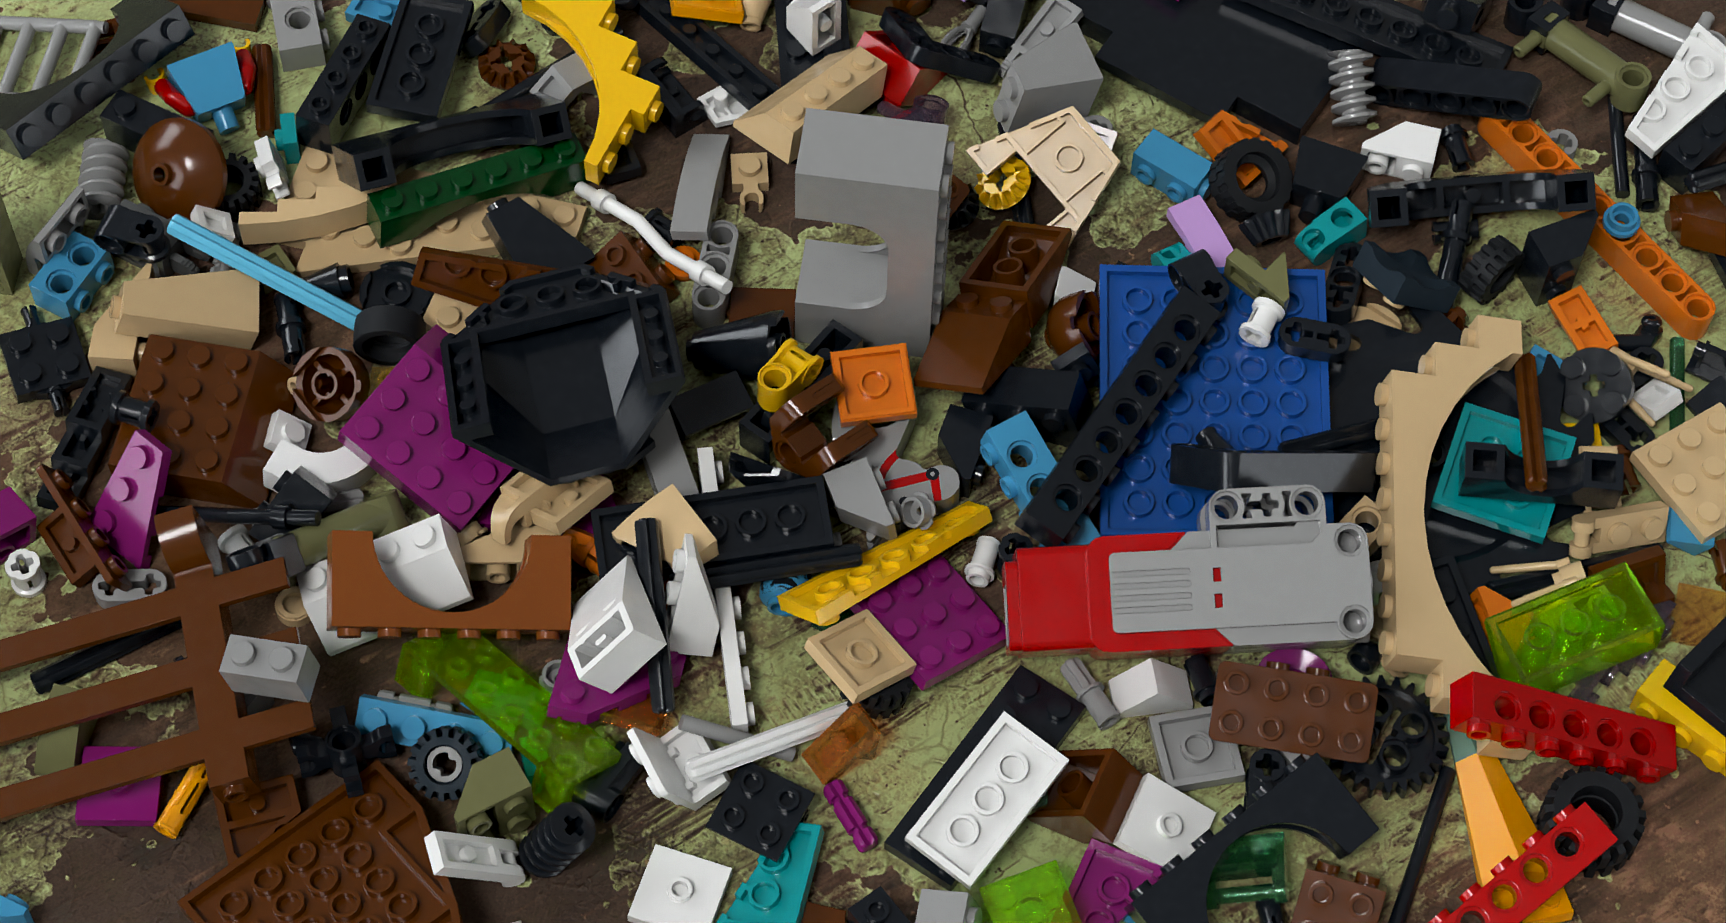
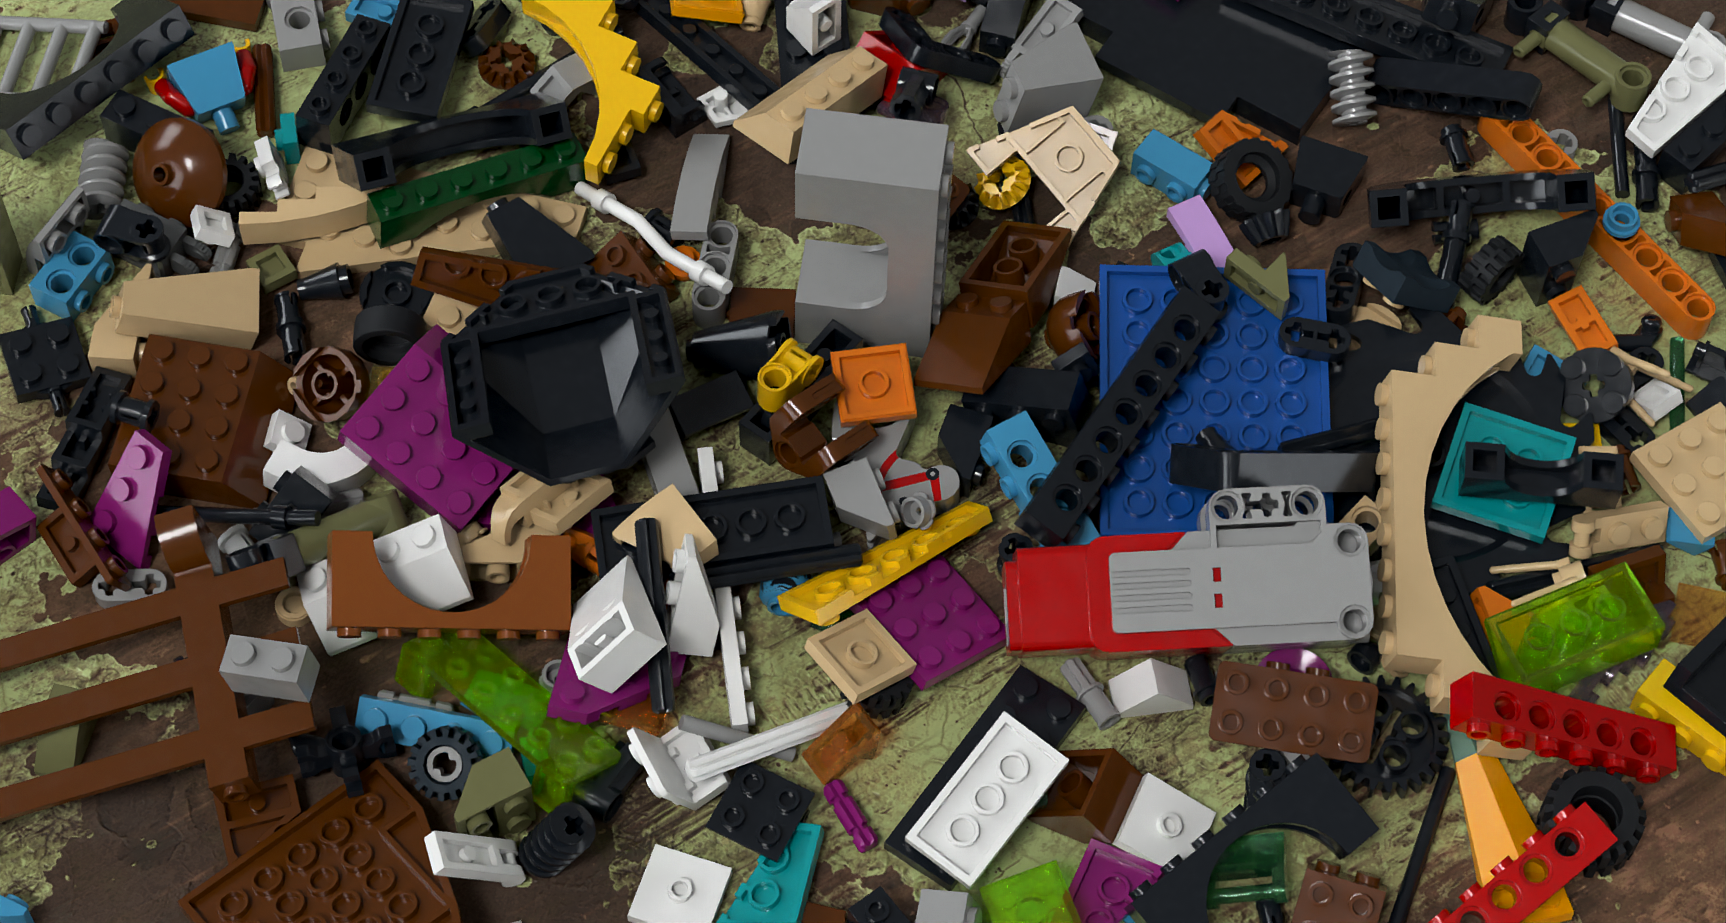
(31, 568): white bush -> none
(95, 656): black axle -> none
(124, 806): magenta plate -> none
(182, 801): light orange pin -> none
(263, 270): medium azure axle -> none
(750, 177): tan plate -> none
(753, 472): black slope -> none
(913, 93): none -> black piece
(980, 570): white pin -> none
(1187, 753): light grey plate -> none
(1261, 322): white bush -> none
(1331, 230): teal leg -> none
(1403, 151): white slope -> none
(1530, 423): reddish brown axle -> none

